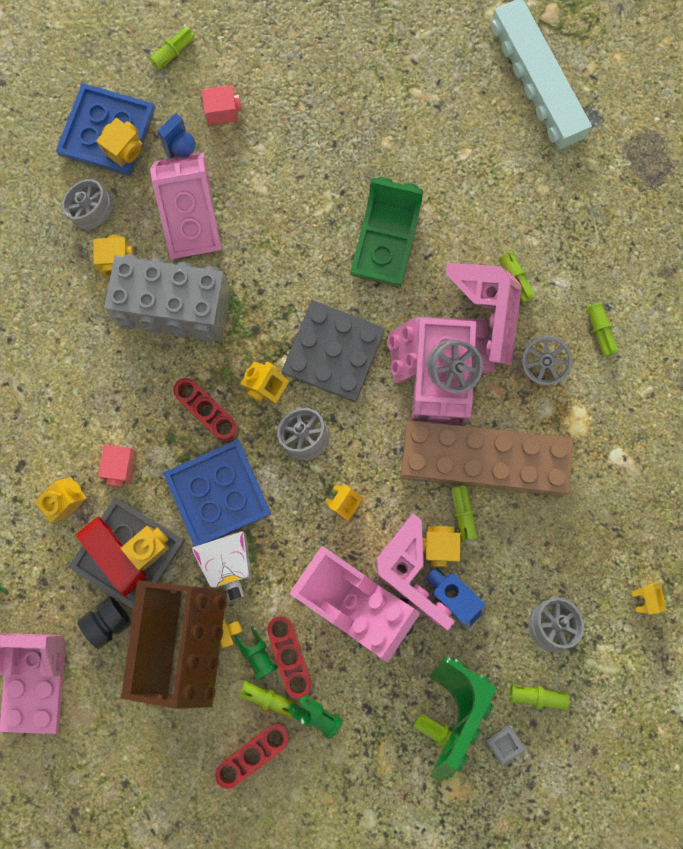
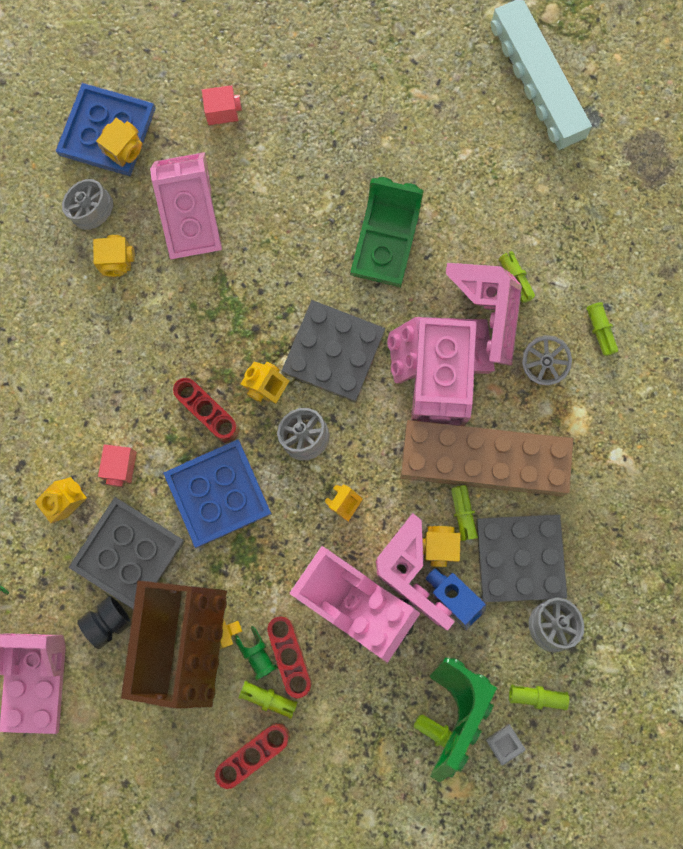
(107, 553): red beam -> none
(146, 547): yellow brick -> none
(168, 298): light grey brick -> none
(171, 48): lime axle -> none
(175, 138): blue tile -> none
(225, 563): white torso -> none
(315, 716): green piece -> none
(455, 366): light grey wheel -> none
(521, 558): none -> dark grey plate
(653, 599): yellow tile -> none

